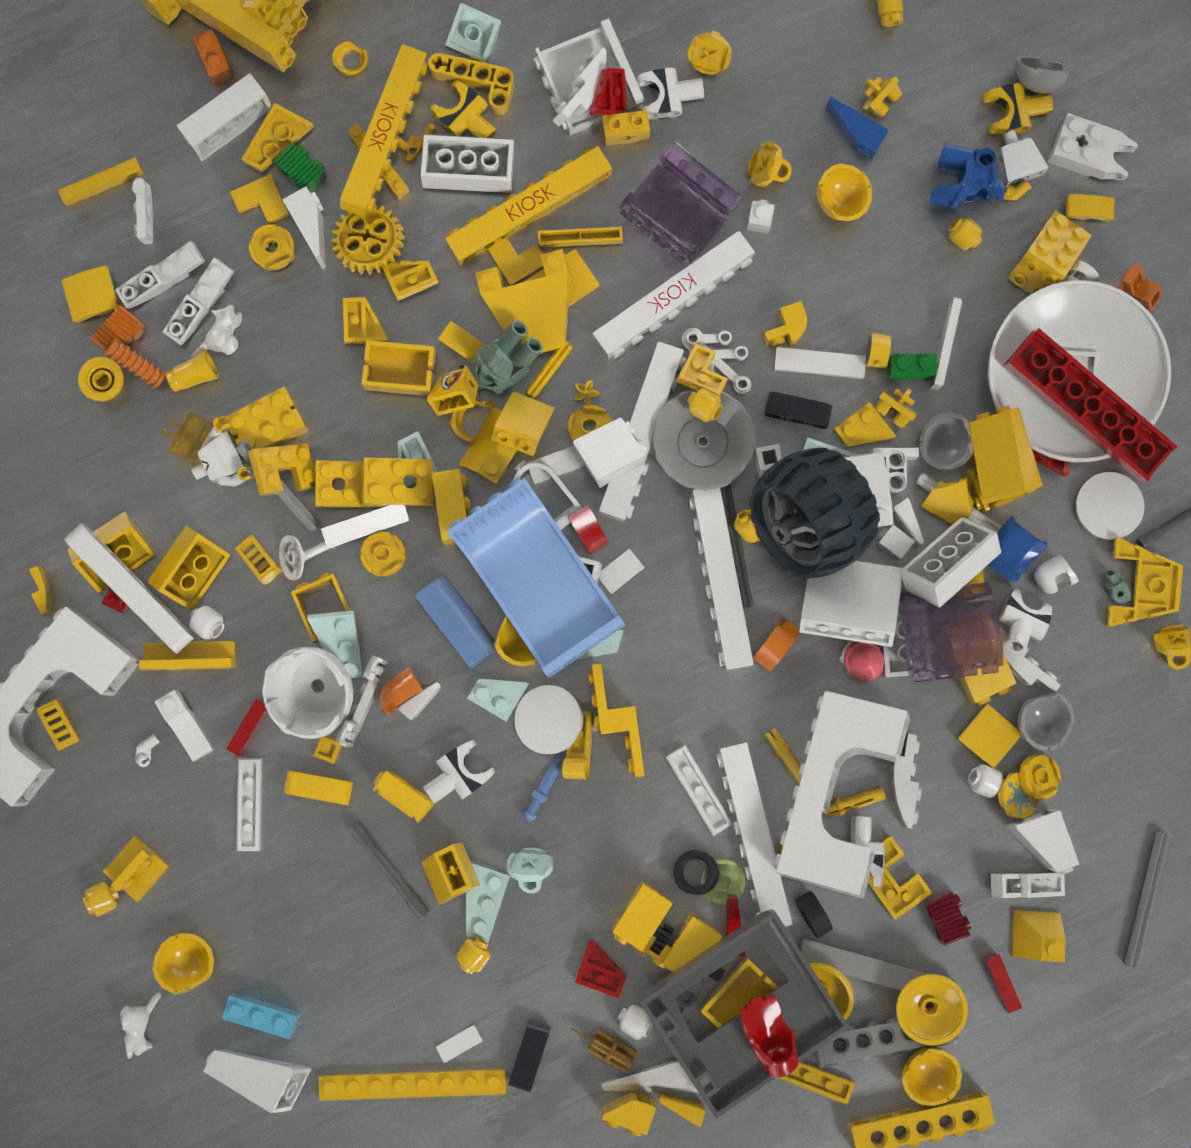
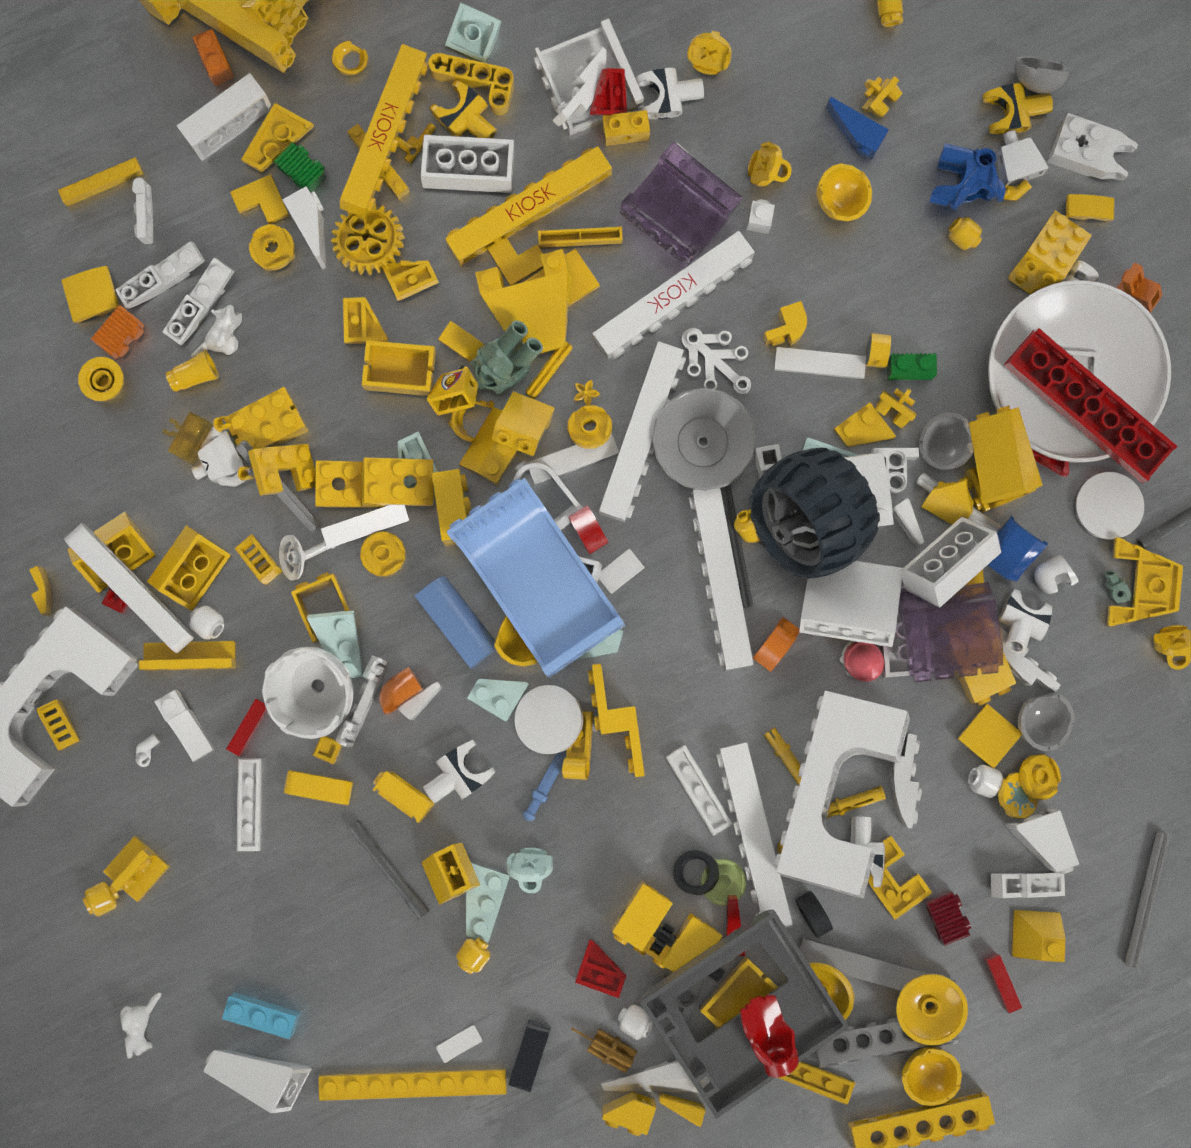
(134, 362): orange piece -> none
(183, 963): yellow cylinder -> none
(610, 451): white slope -> none
(696, 372): yellow tile -> none
(705, 405): yellow head -> none
(798, 410): black beam -> none
(894, 542): white brick -> none
(946, 343): white tile -> none

